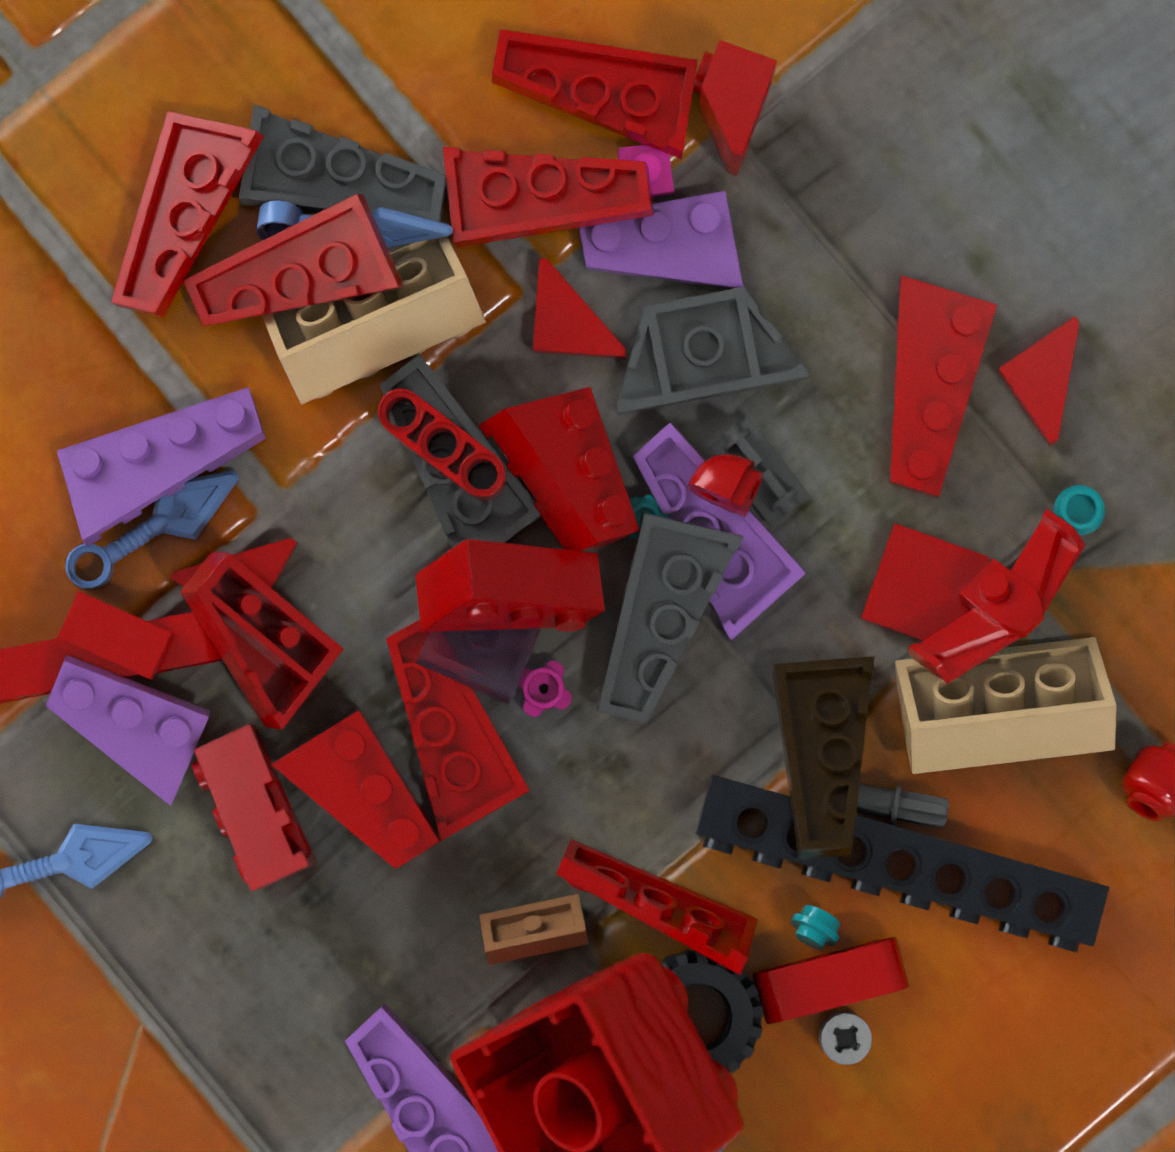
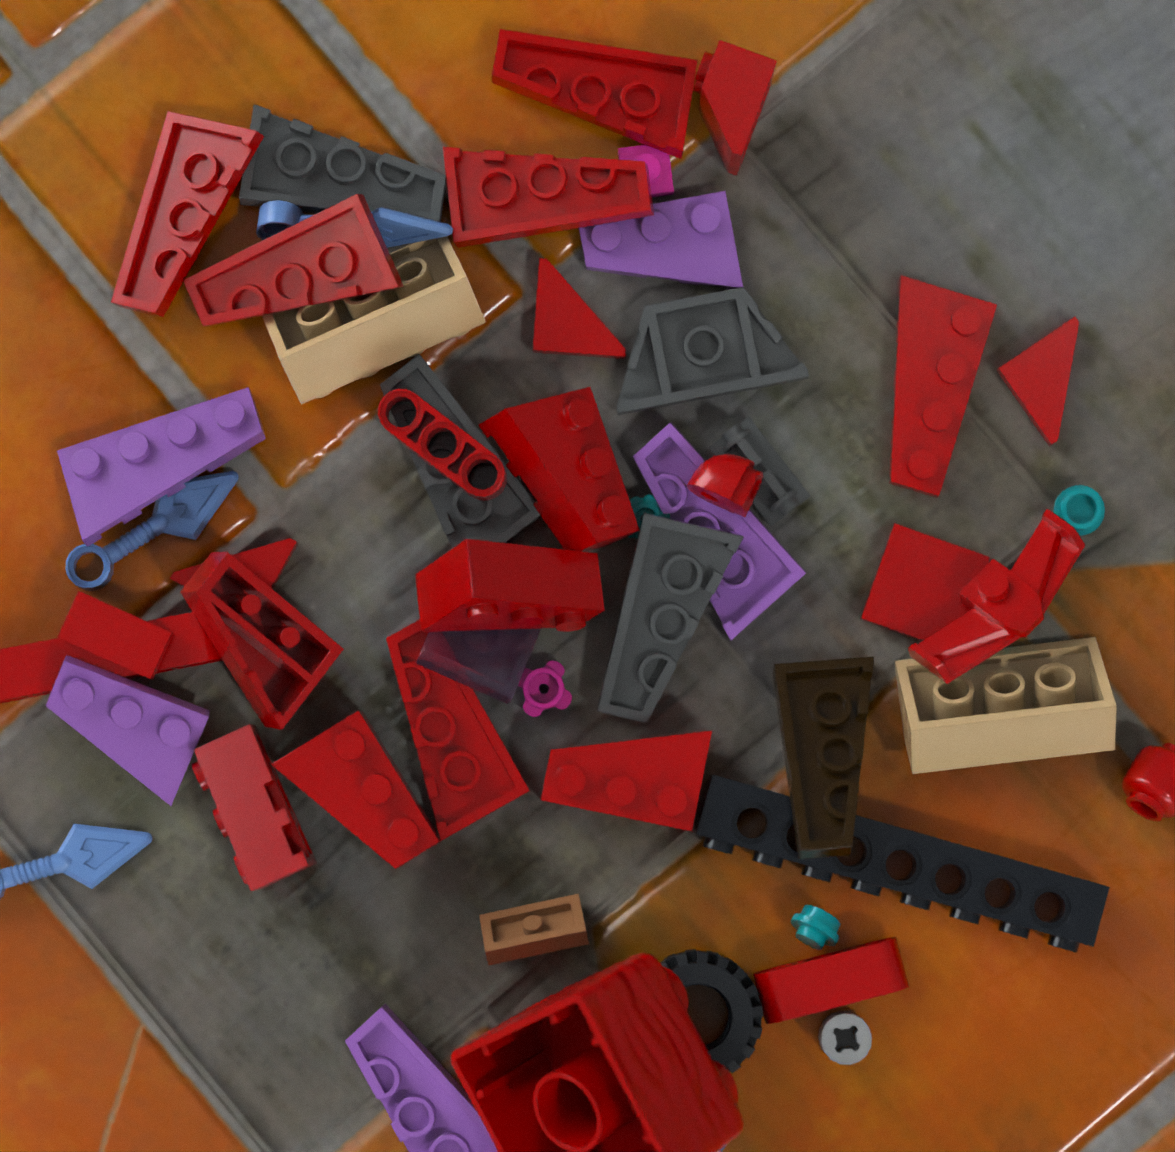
(632, 779): none -> red wedge
(674, 910): red wing -> none
(902, 805): dark grey axle -> none

